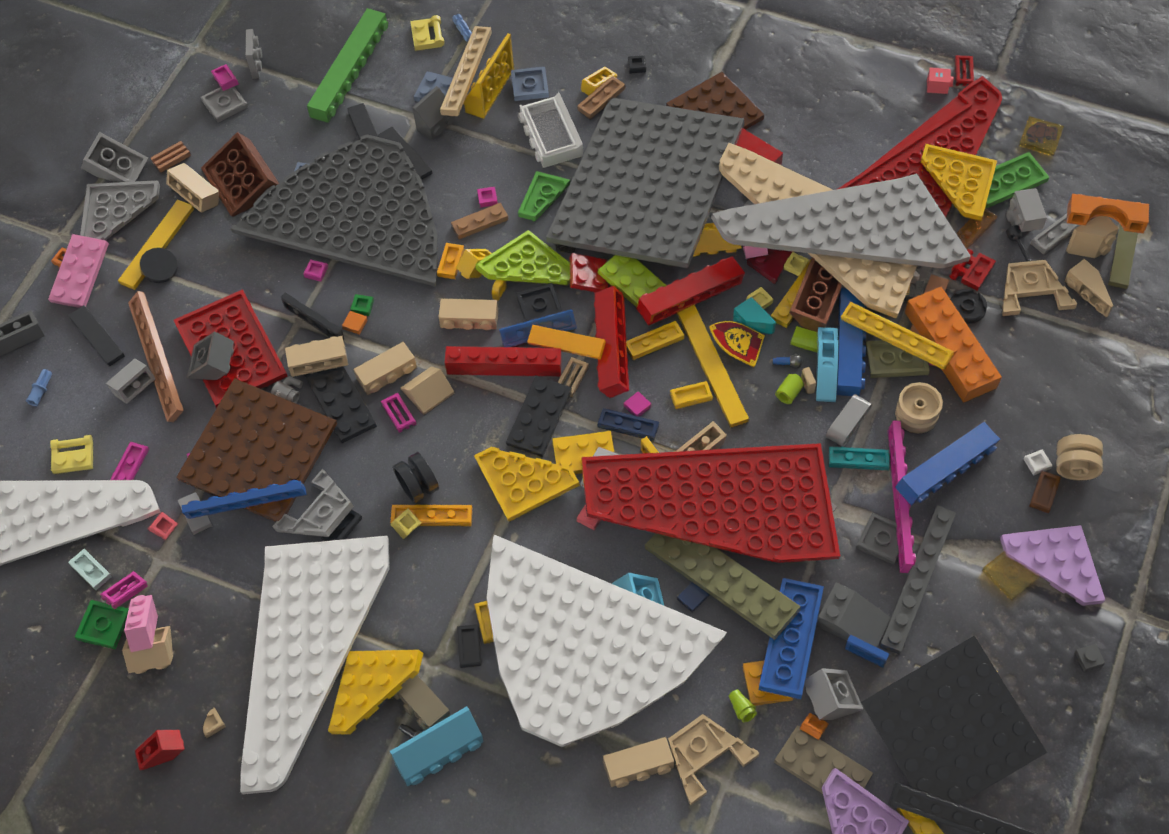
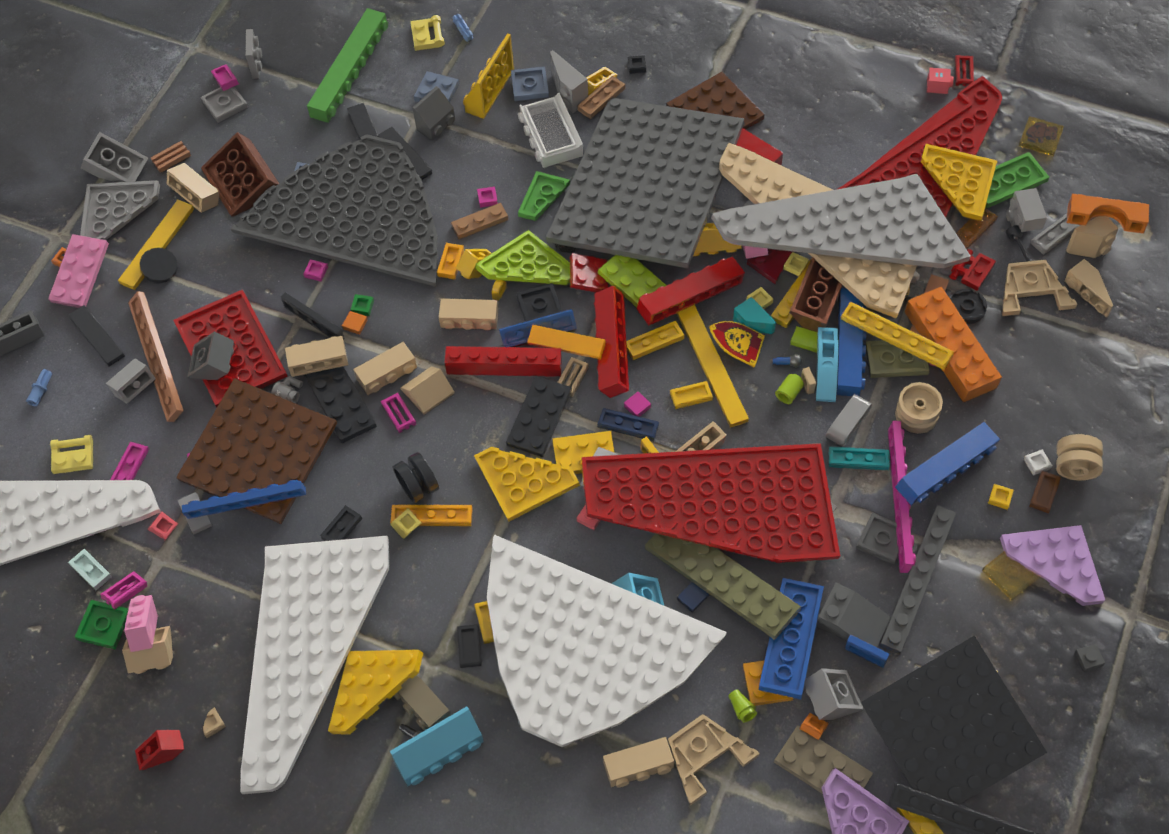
(323, 514): light grey wing -> none
(466, 71): tan plate -> none
(568, 82): none -> light grey slope
(1000, 496): none -> yellow tile
(1123, 258): olive tile -> none

